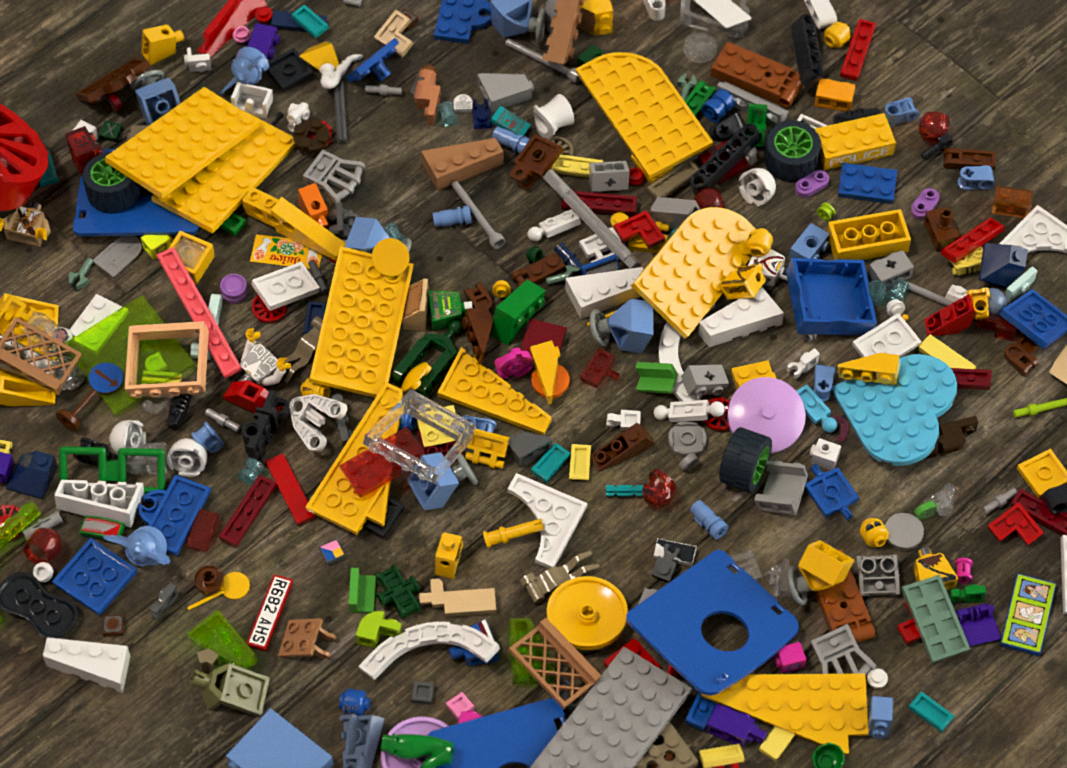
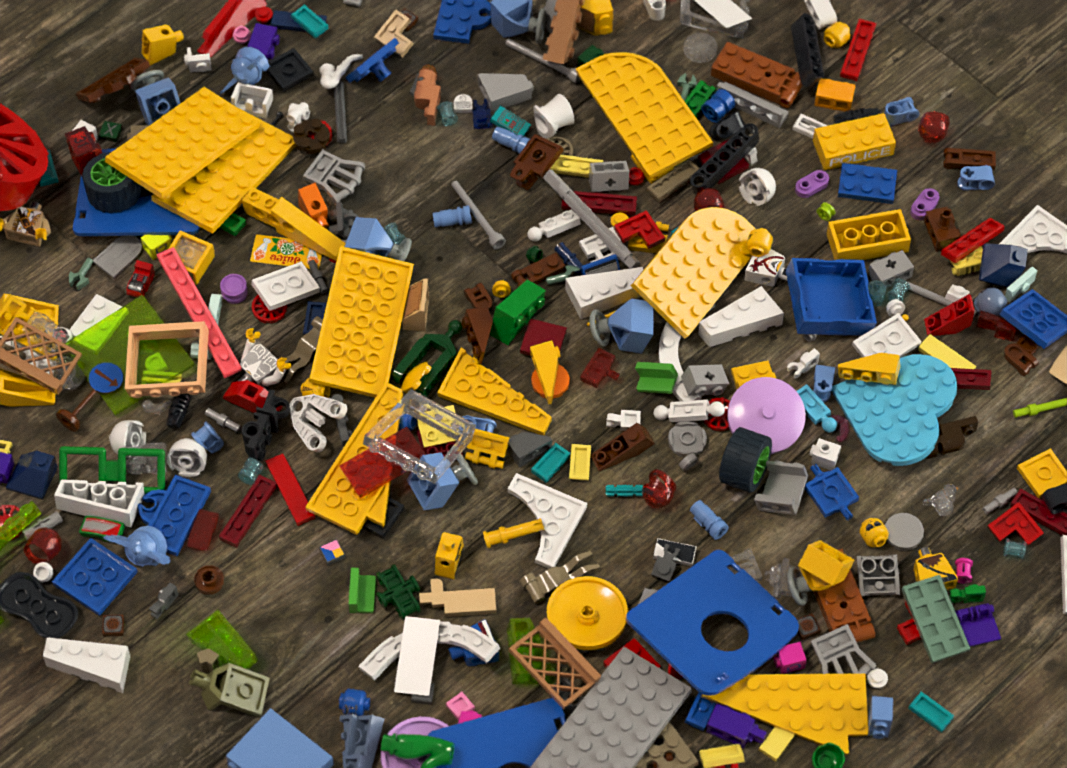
(92, 459): black piece -> none
(114, 102): dark red tile -> none
(141, 279): none -> red leg
(235, 587): yellow piece -> none
(269, 613): tile -> none
(301, 638): medium nougat plate -> none
(321, 54): yellow slope -> none
(375, 625): lime brick -> none
(383, 90): light grey bar -> none
(390, 257): yellow shield -> none
(417, 656): none -> white sticker
(446, 307): green torso -> none
(461, 161): medium nougat wedge -> none
(514, 363): dark pink plate -> none
(672, 210): light grey slope -> none
(743, 282): yellow torso -> none
(757, 116): green brick -> none
(792, 150): black wheel -> none
(807, 627): none -> tile
(811, 237): medium blue brick -> none
(925, 510): bright green tile -> none
(943, 142): black bar -> none
(980, 299): yellow plate -> none
(1012, 201): clear orange brick -> none
(1014, 548): none -> clear light blue bush
(1028, 614): tile -> none

